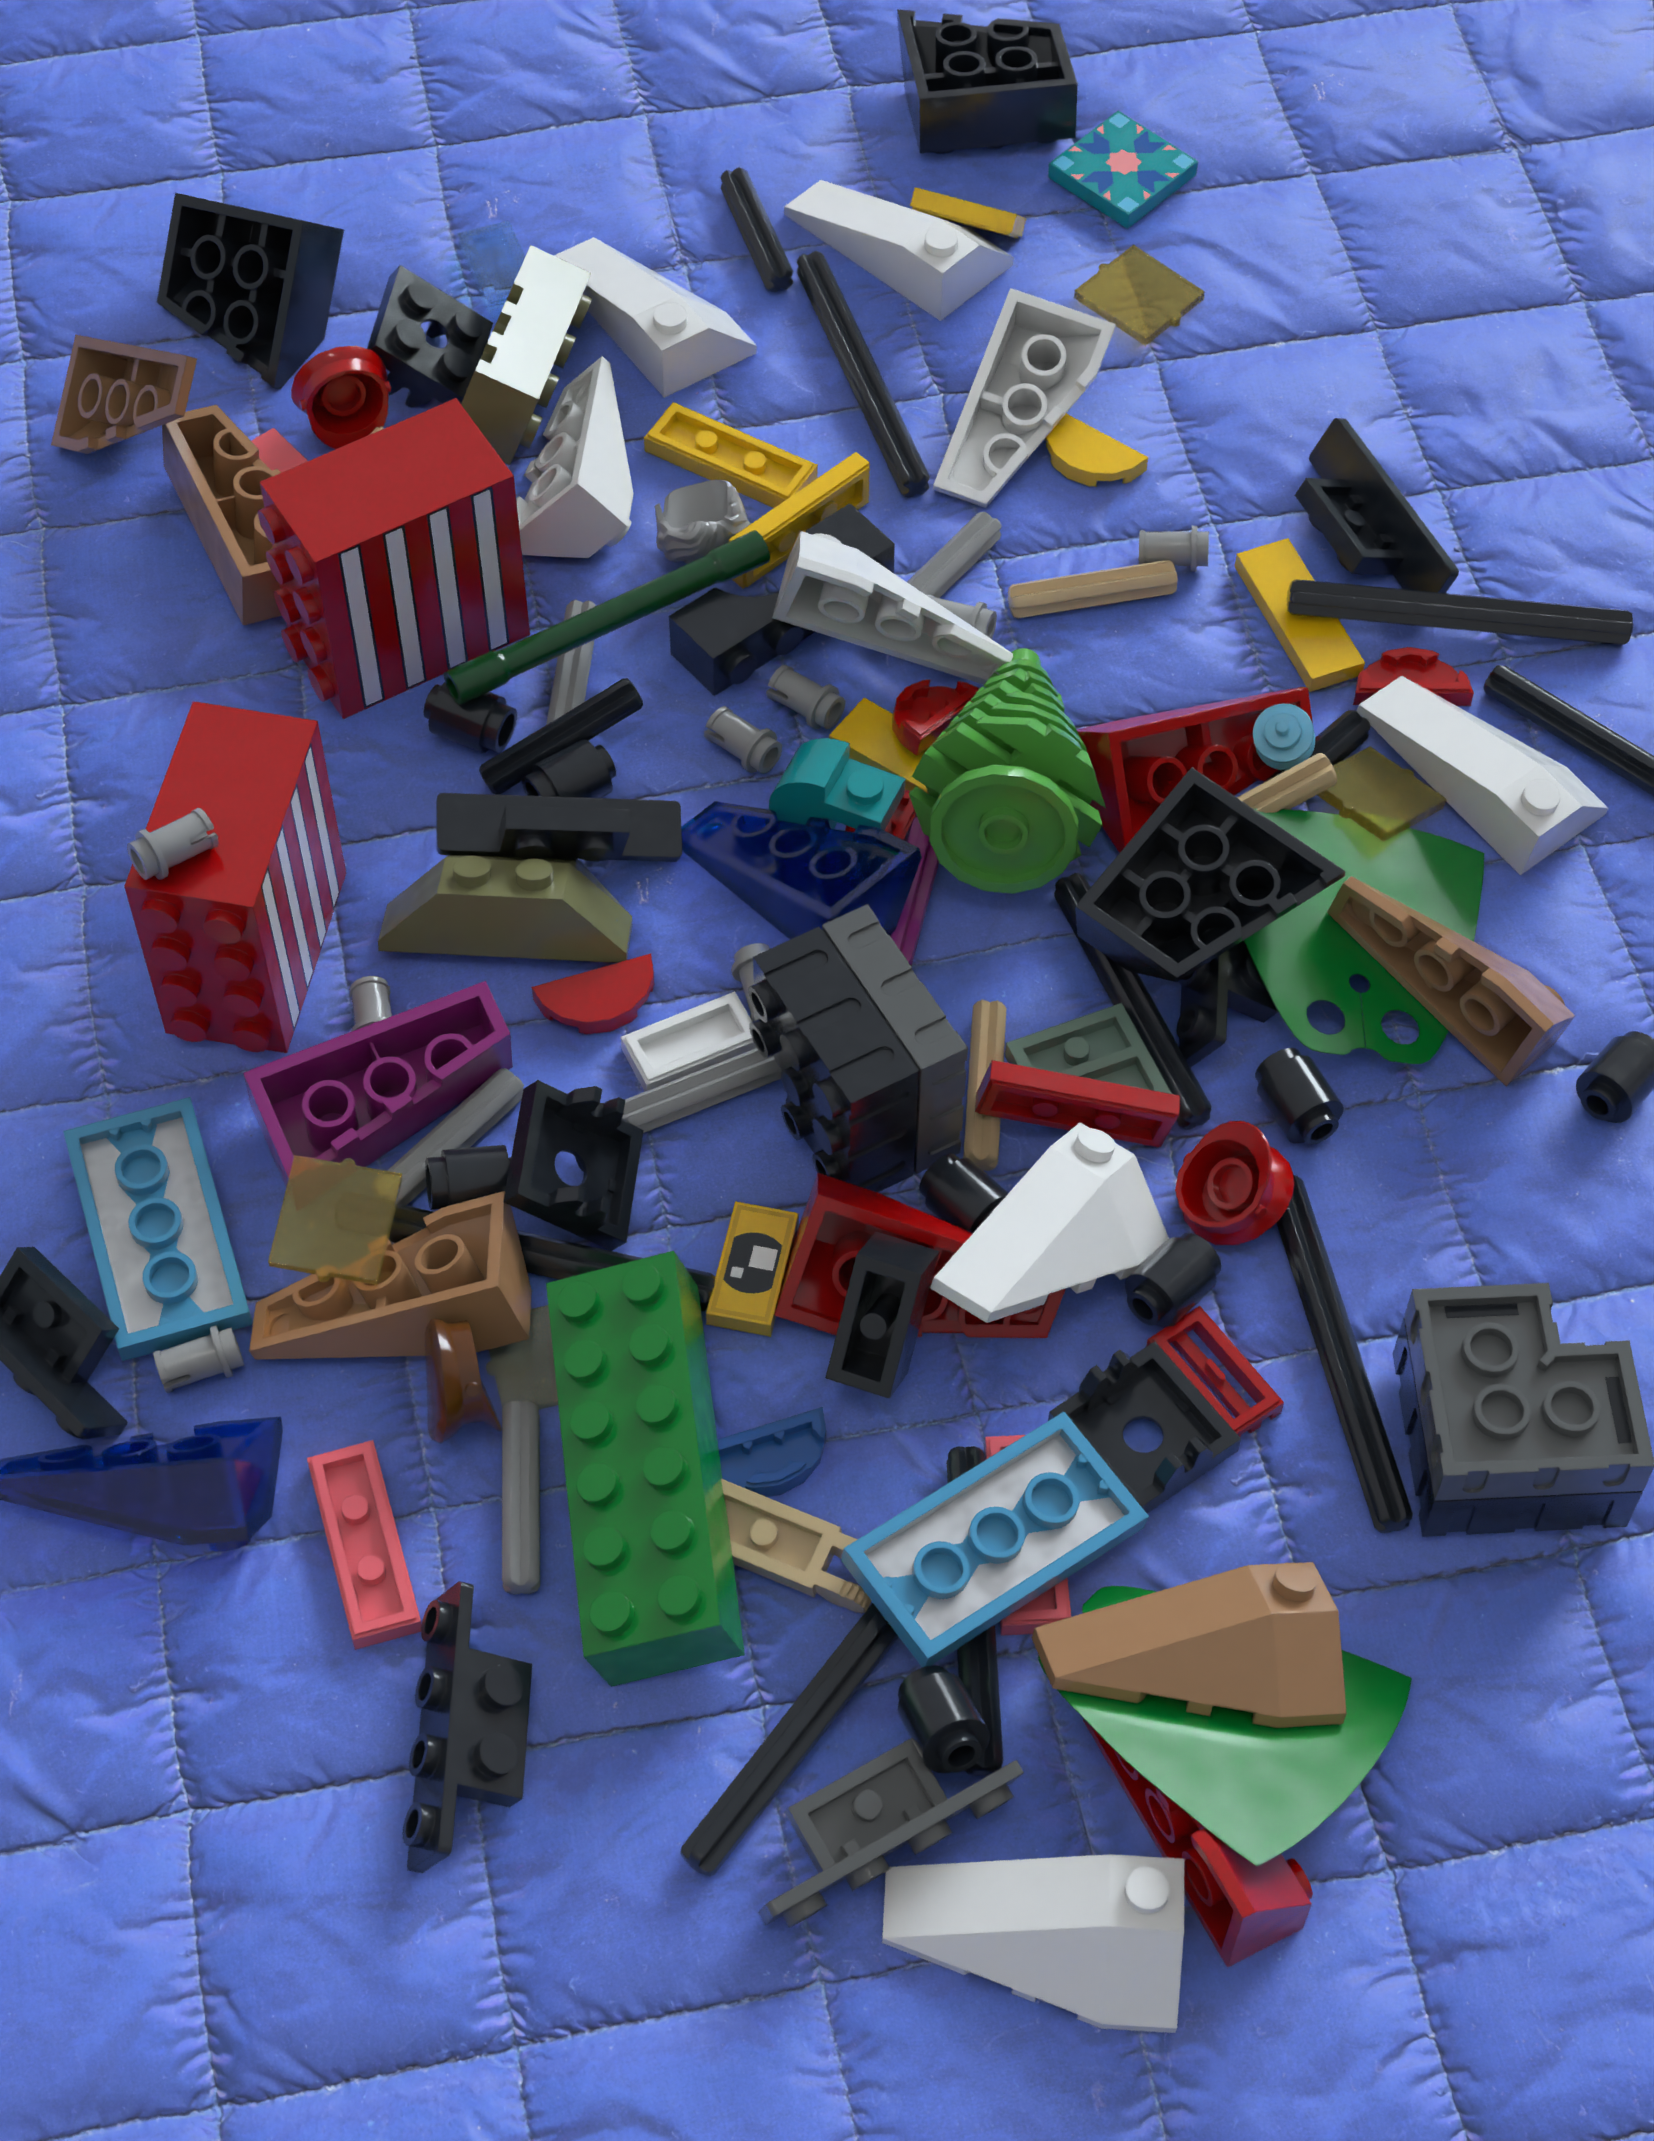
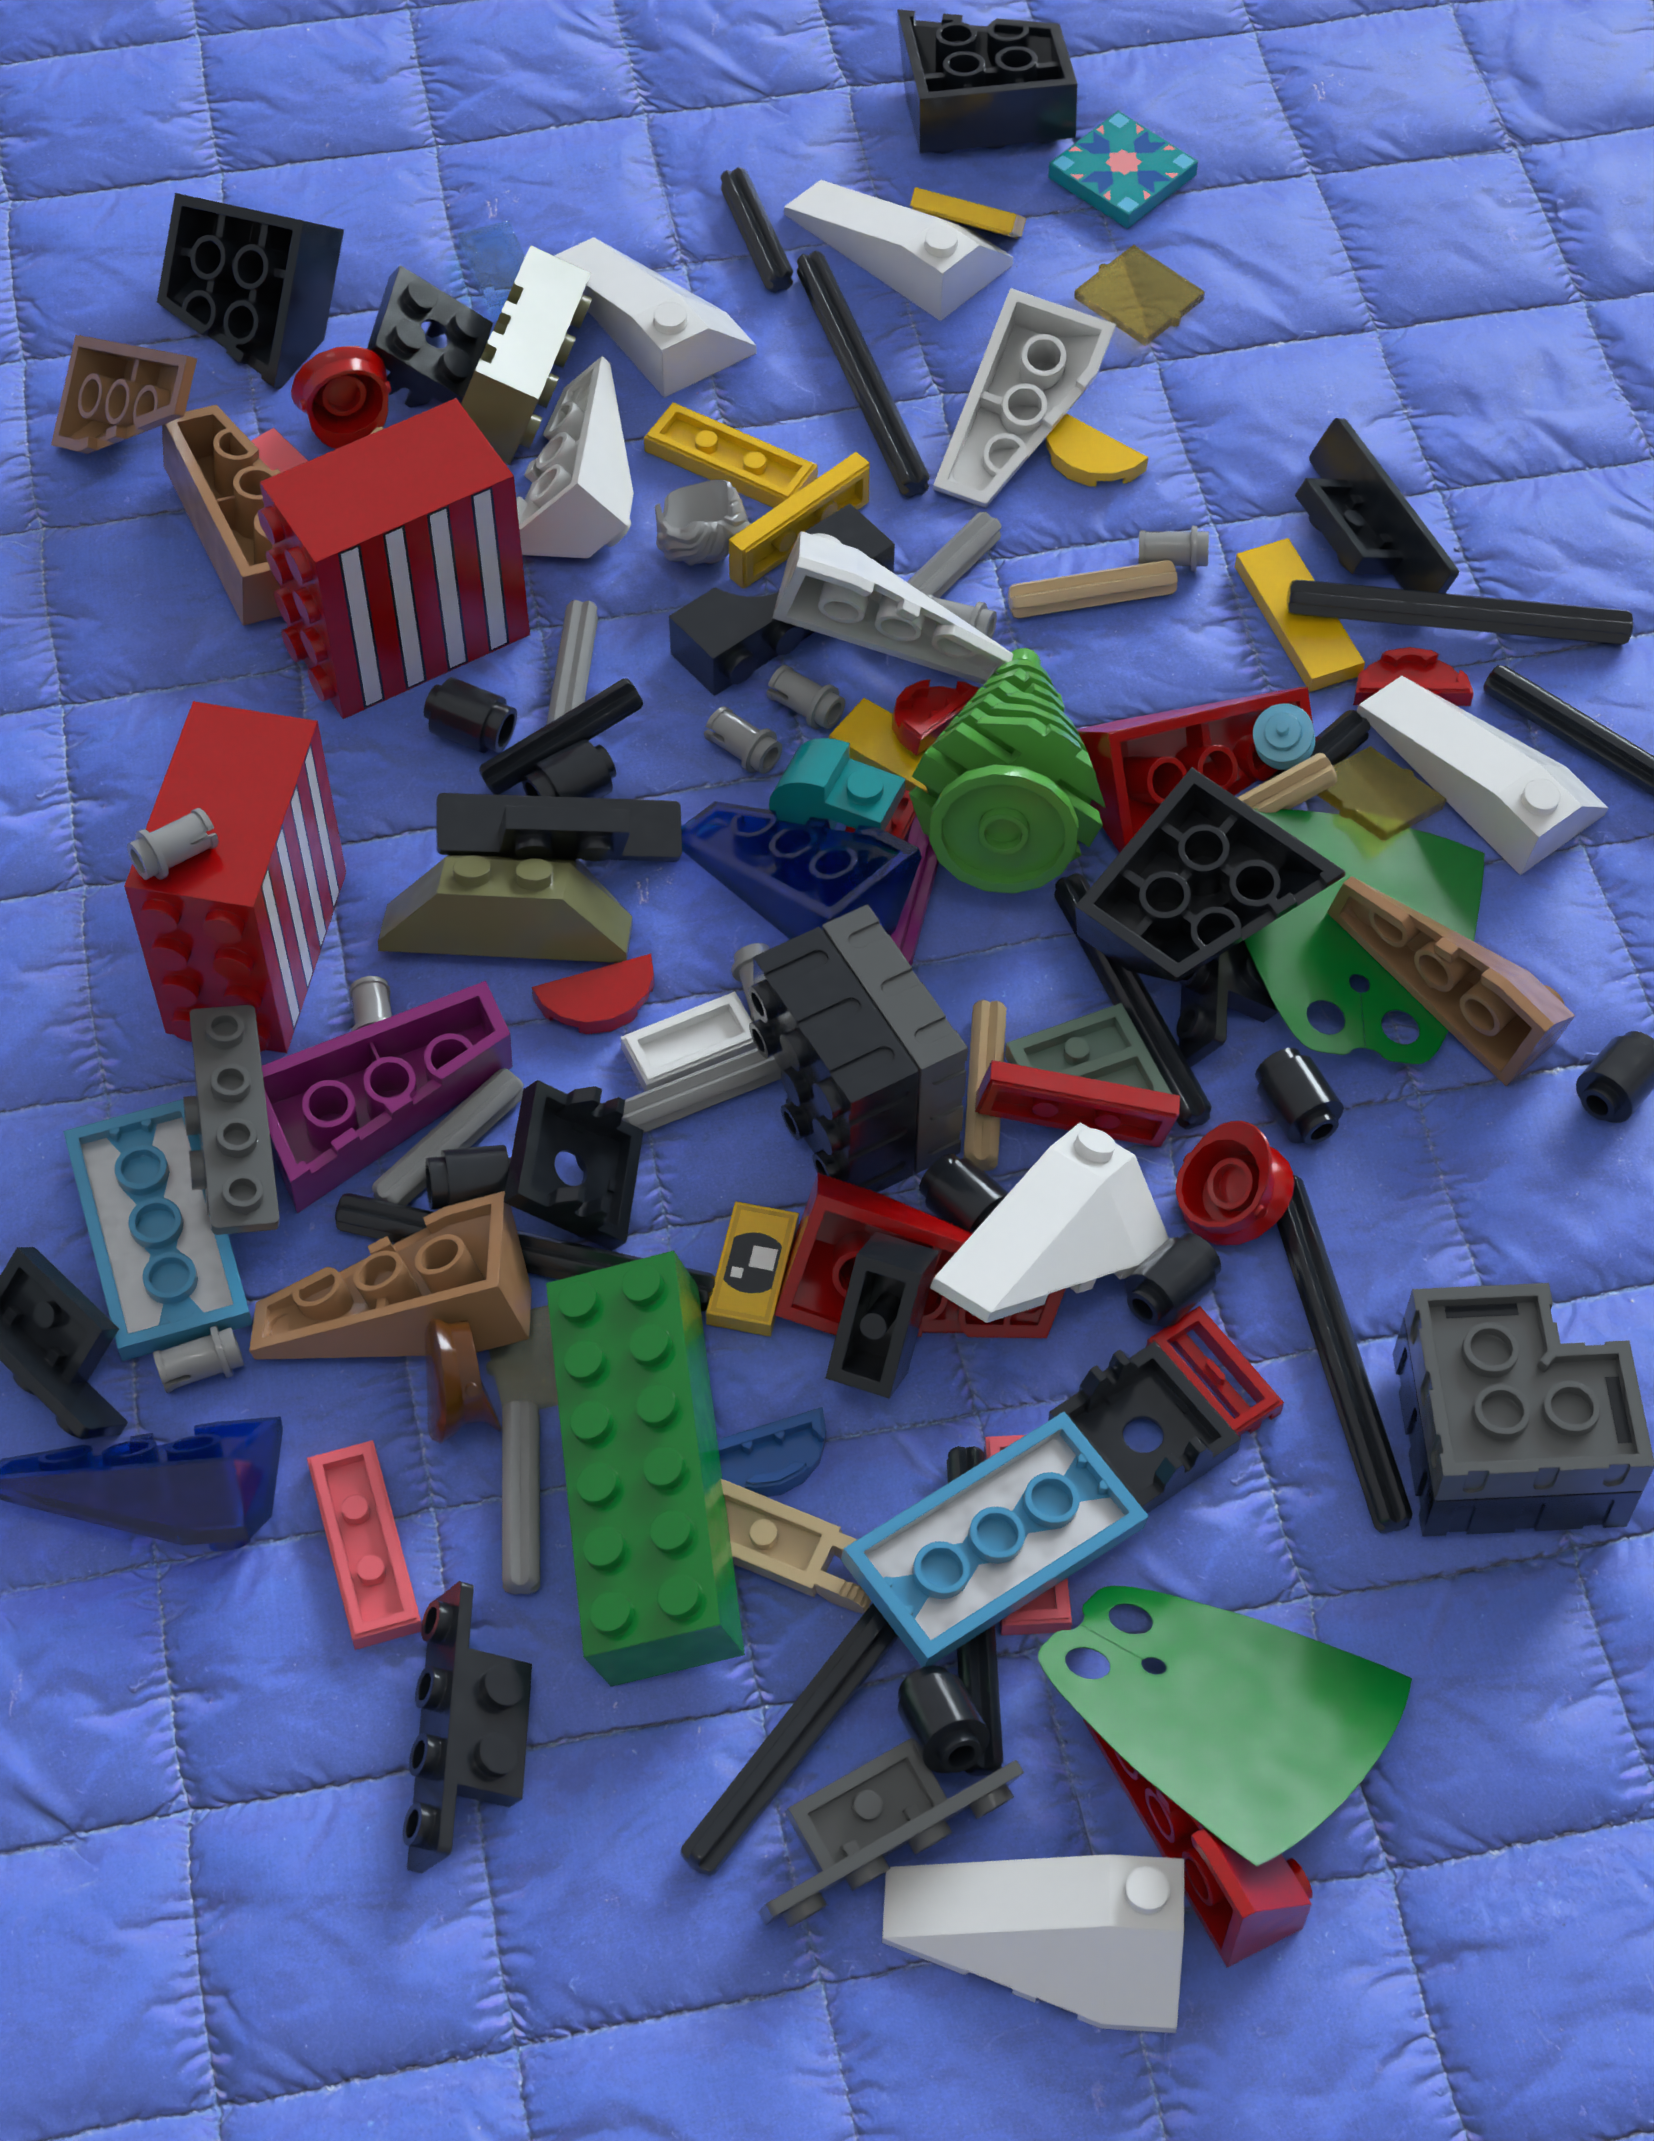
(230, 1122): none -> dark grey bracket
(335, 1220): clear yellow piece -> none
(498, 667): dark green piece -> none
(1232, 1640): medium nougat wedge -> none

